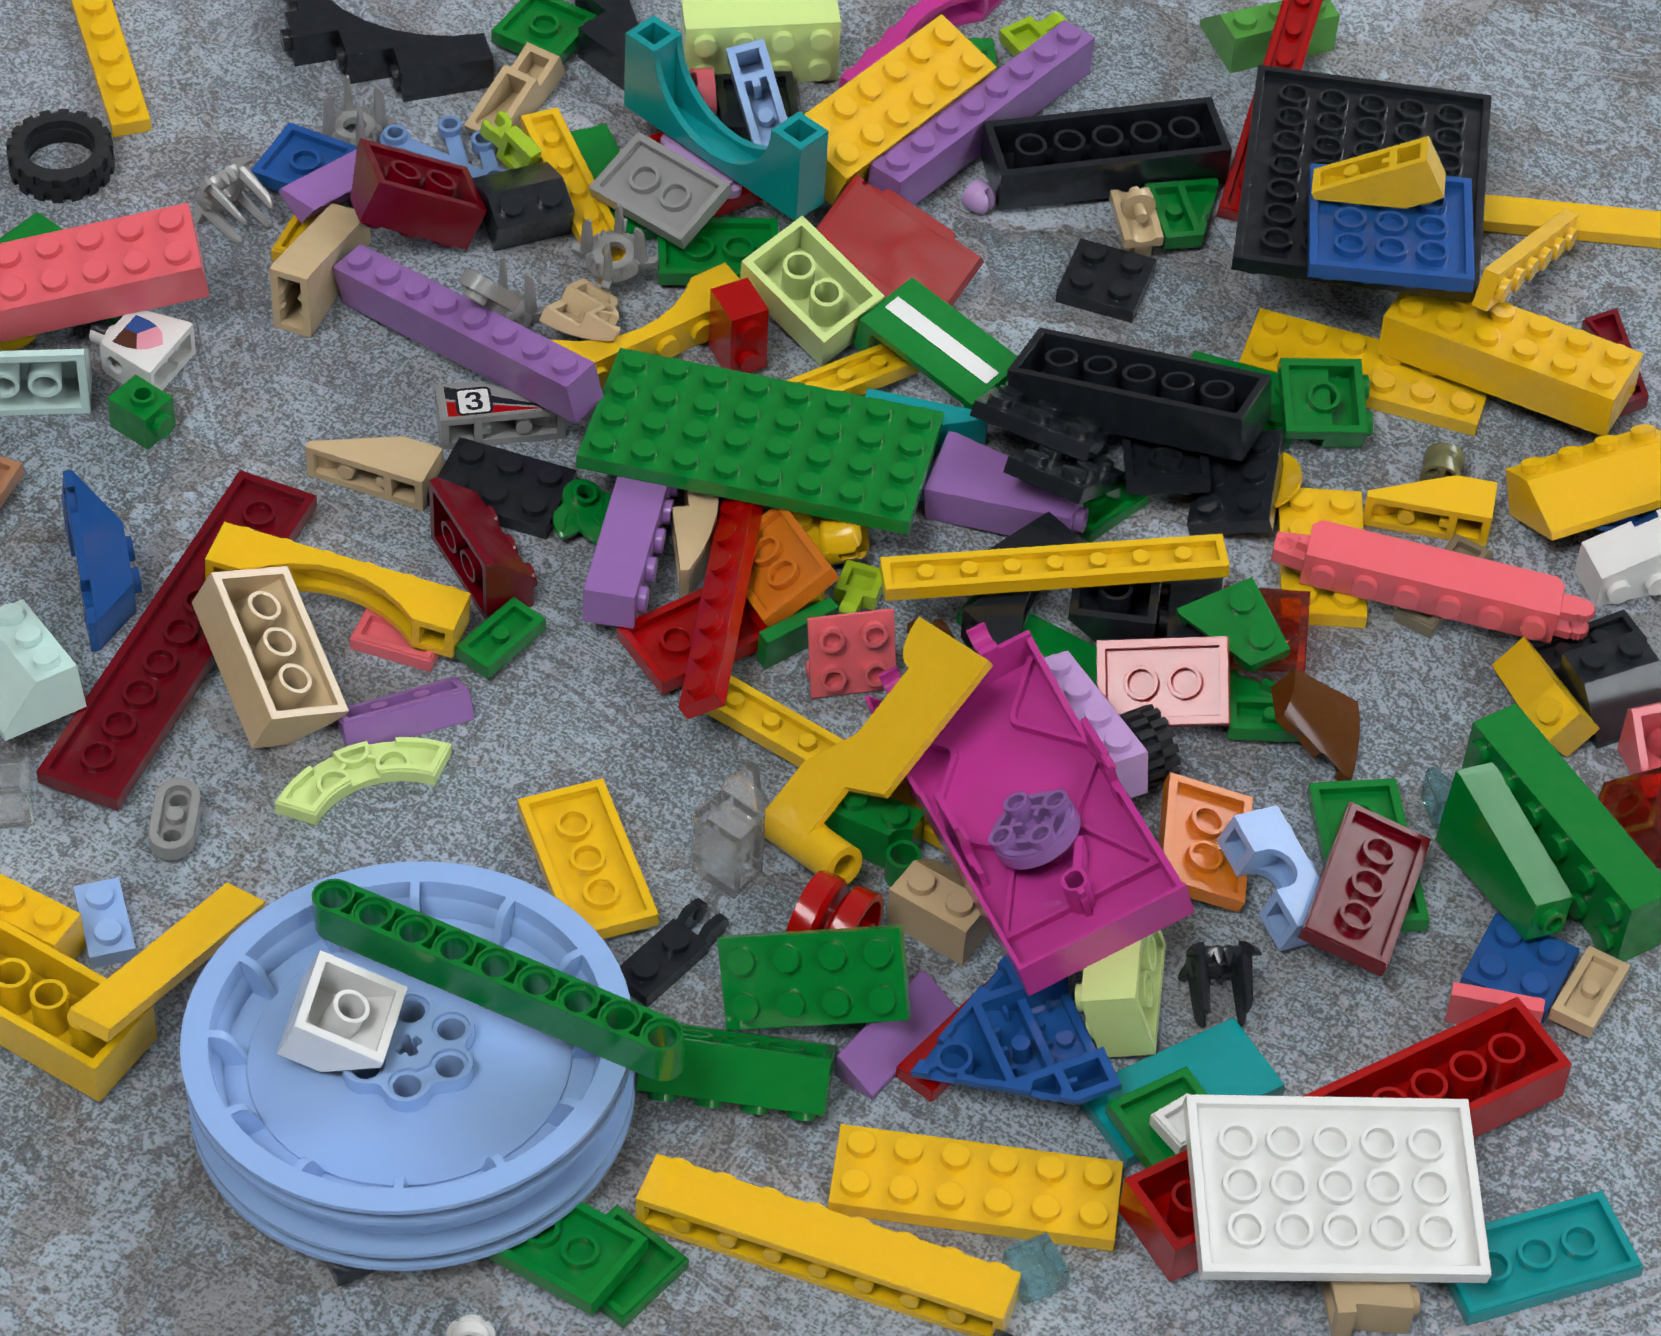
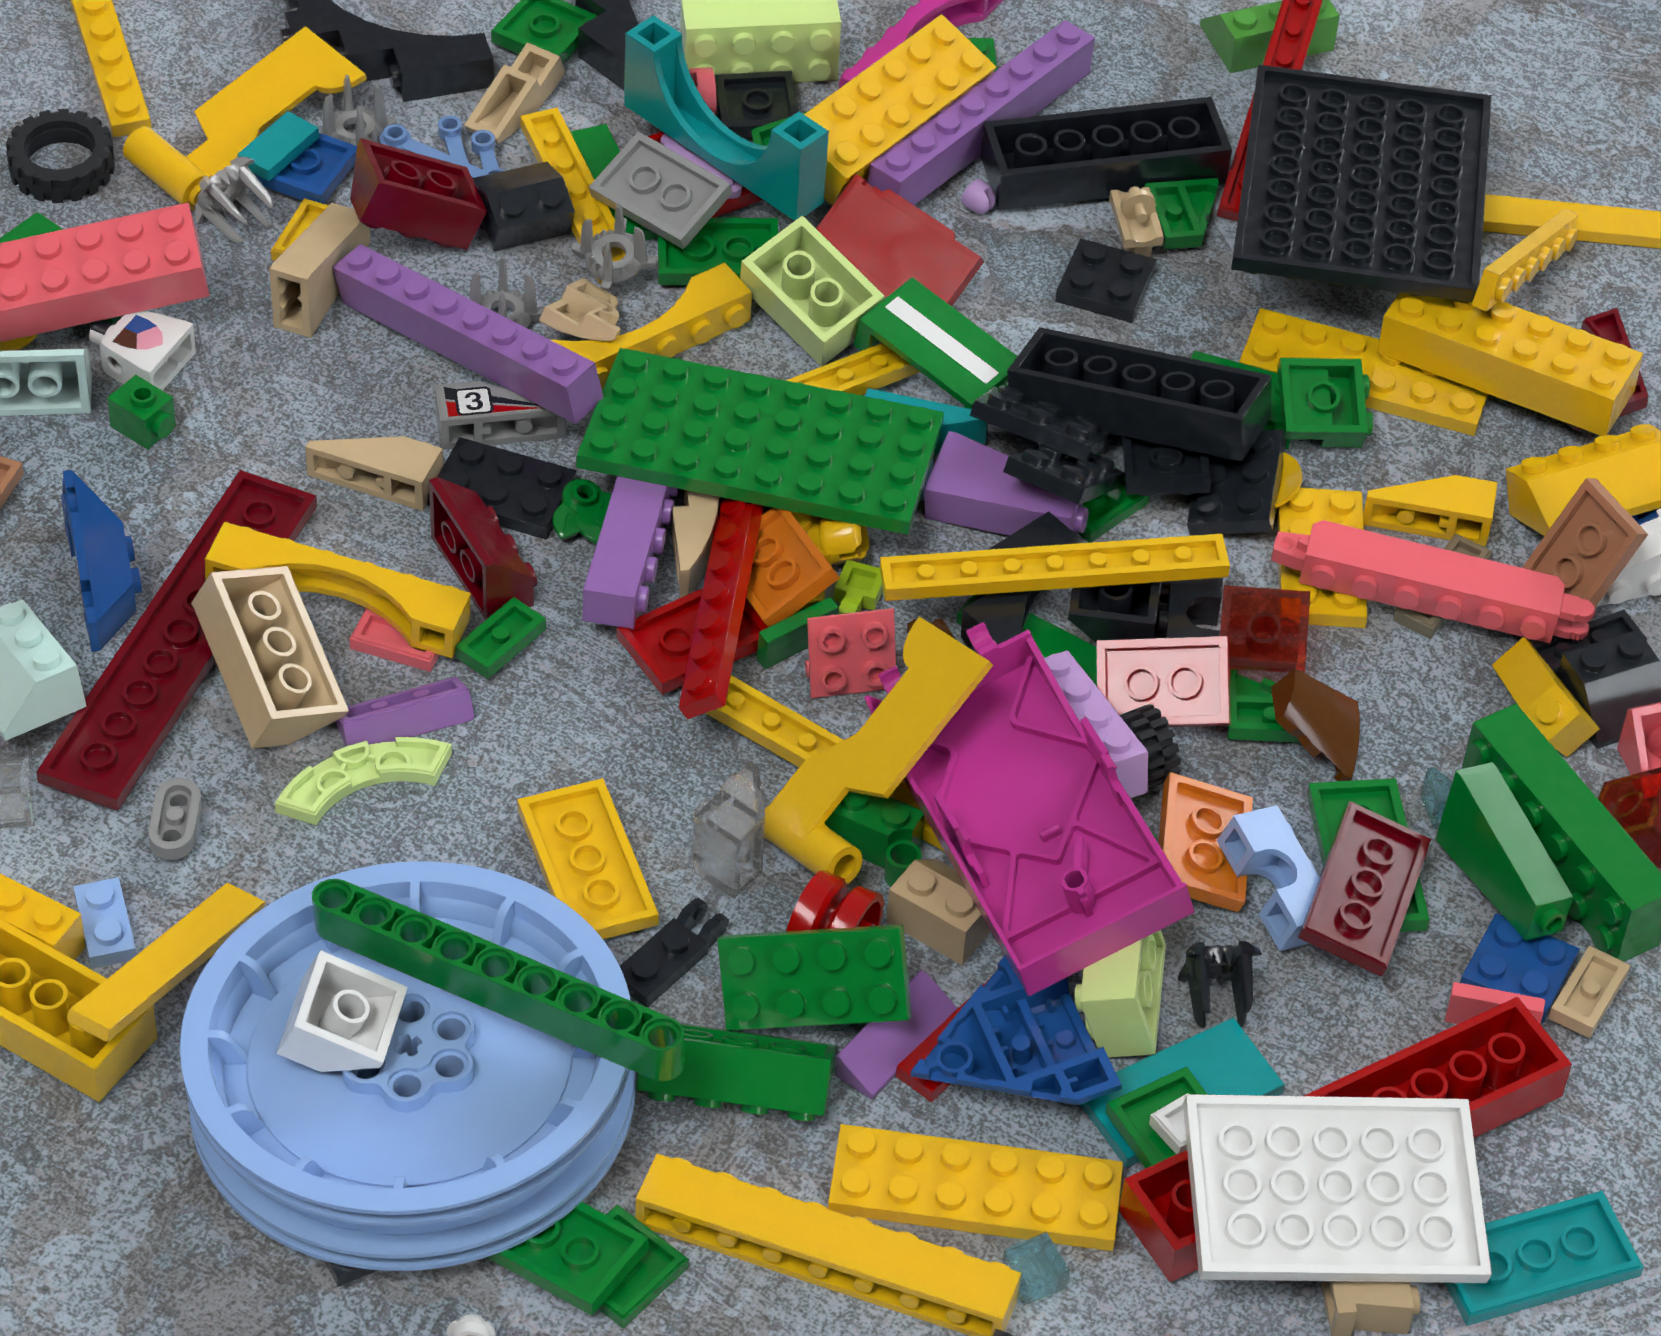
(242, 113): none -> yellow door
(279, 145): none -> teal tile
(320, 188): medium lavender slope -> none
(488, 293): light grey plate -> none
(513, 145): lime plate -> none
(738, 326): red brick -> none
(756, 89): light blue slope -> none
(1025, 32): lime plate -> none
(1034, 828): medium lavender tile -> none
(1244, 618): green wing -> none
(1388, 177): yellow slope -> none
(1395, 246): blue plate -> none
(1442, 461): olive wheel -> none
(1588, 543): none -> nougat plate

